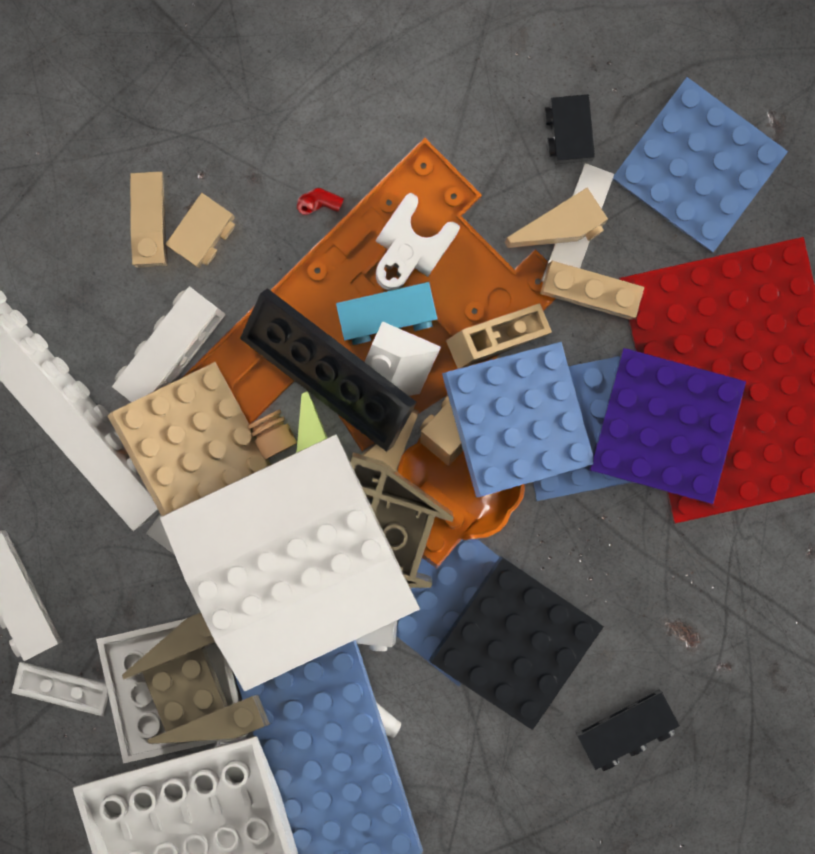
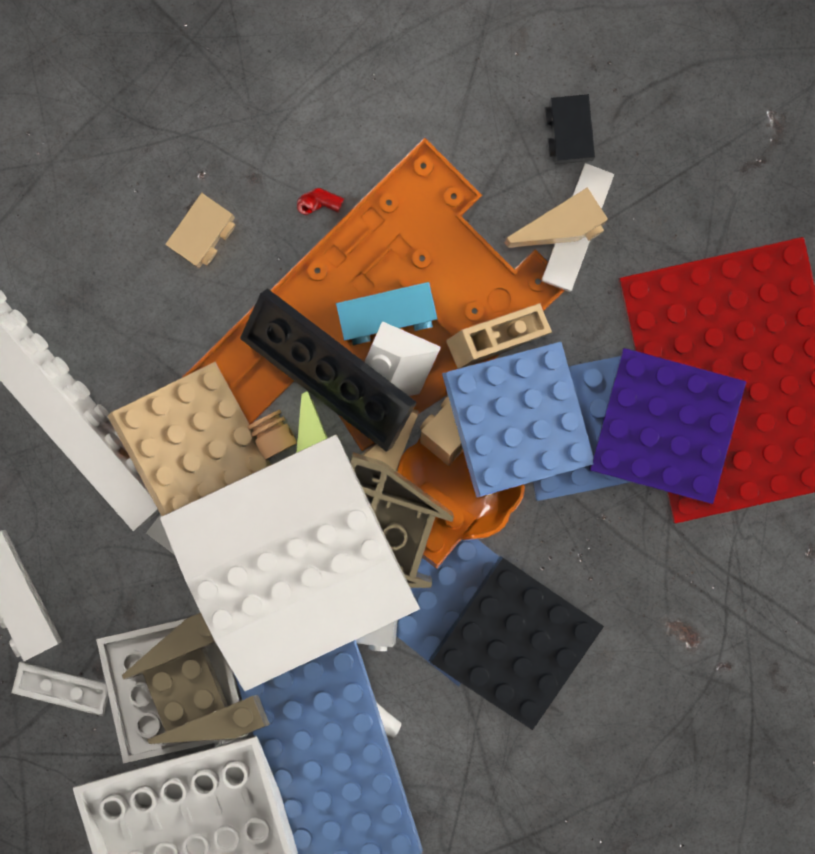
(148, 220): tan slope -> none
(170, 346): white brick -> none
(407, 249): white piece -> none
(592, 290): tan brick -> none
(628, 730): black brick -> none
(699, 165): medium blue plate -> none

